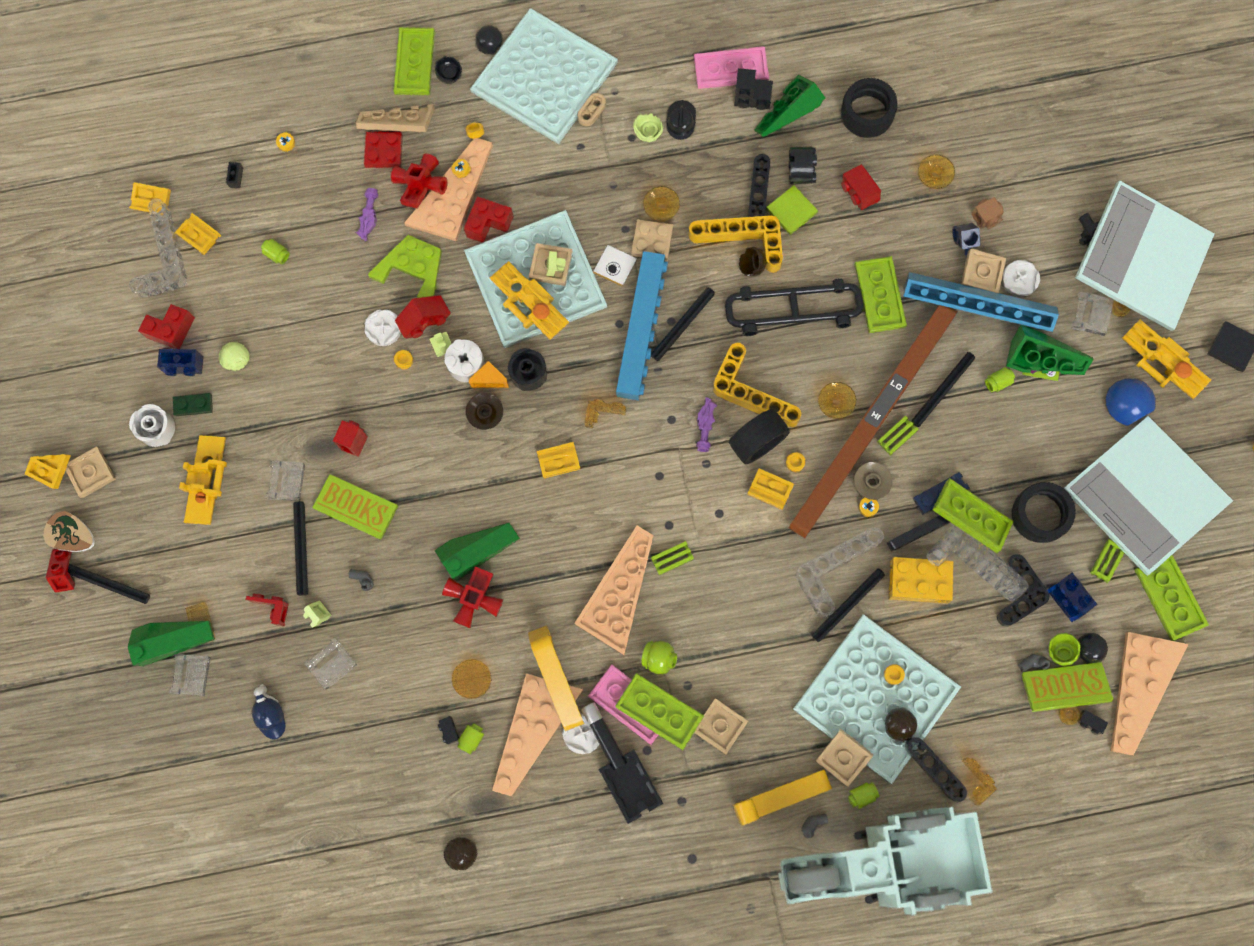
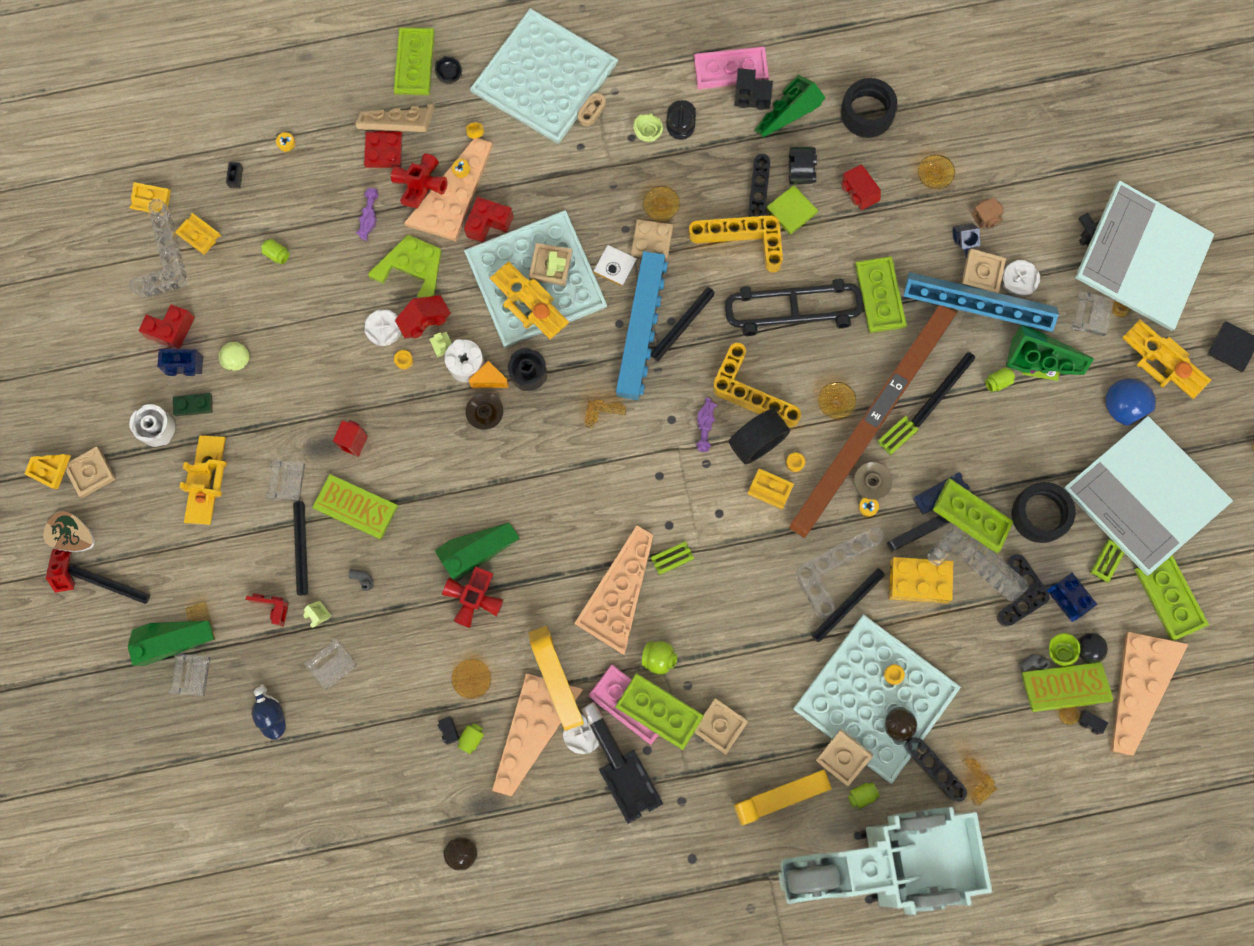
(488, 39): black hair -> none
(558, 460): yellow plate -> none
(752, 262): dark brown hair -> none
(812, 822): dark grey arm -> none

